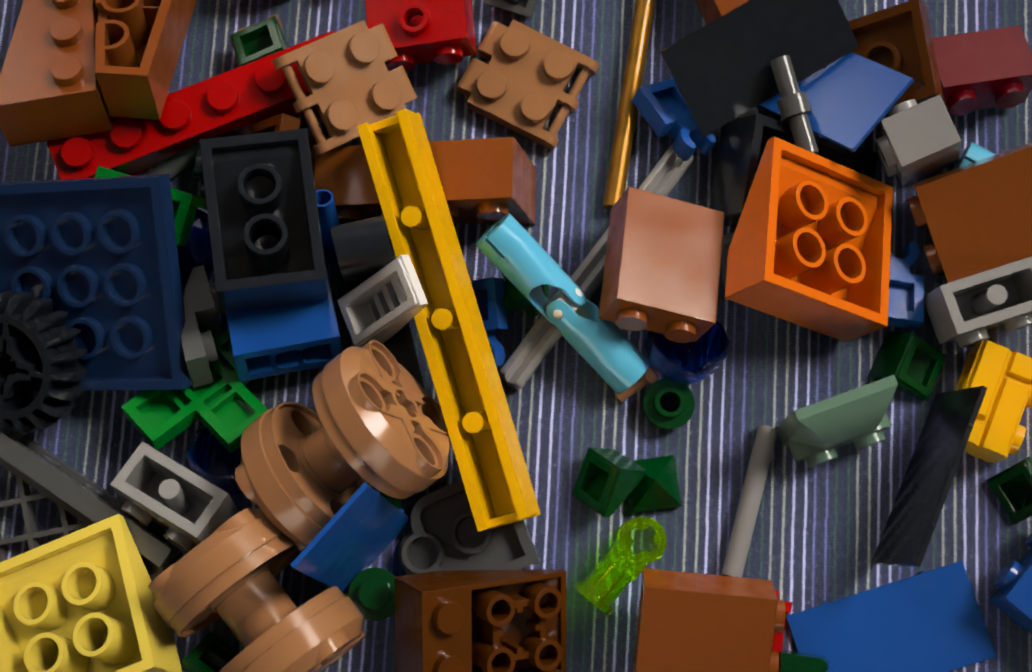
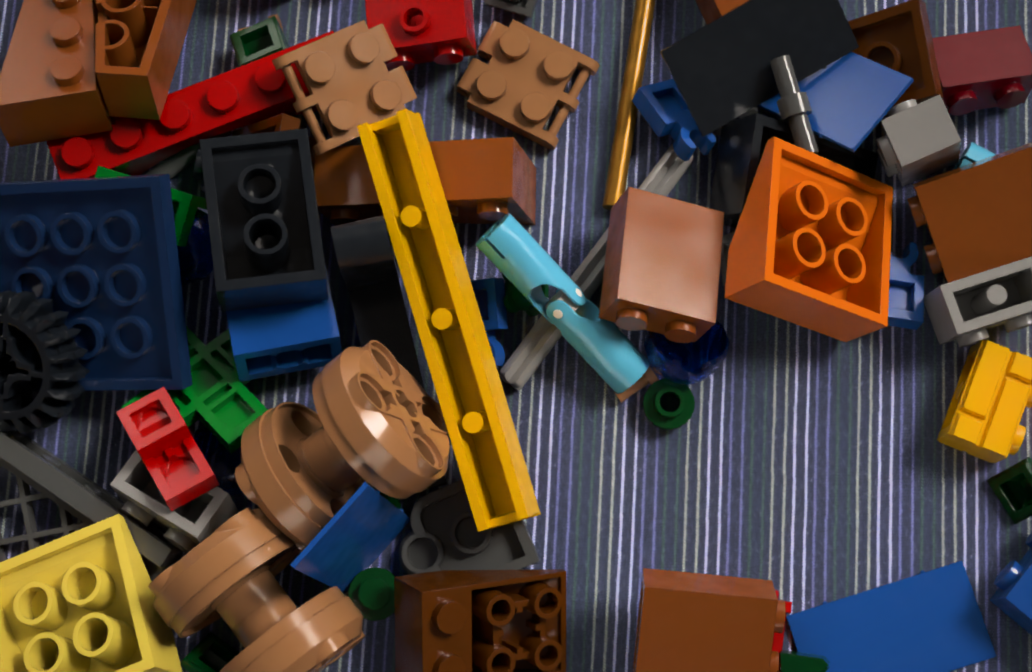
(167, 448): none -> red slope
(200, 327): dark grey slope -> none
(328, 218): blue pin -> none
(373, 306): white slope -> none
(606, 480): dark green slope -> none
(621, 565): clear neon green connector -> none
(658, 486): dark green slope -> none
(749, 501): light grey bar -> none
(837, 421): sand green slope -> none
(910, 361): dark green slope -> none
(929, 477): black window -> none

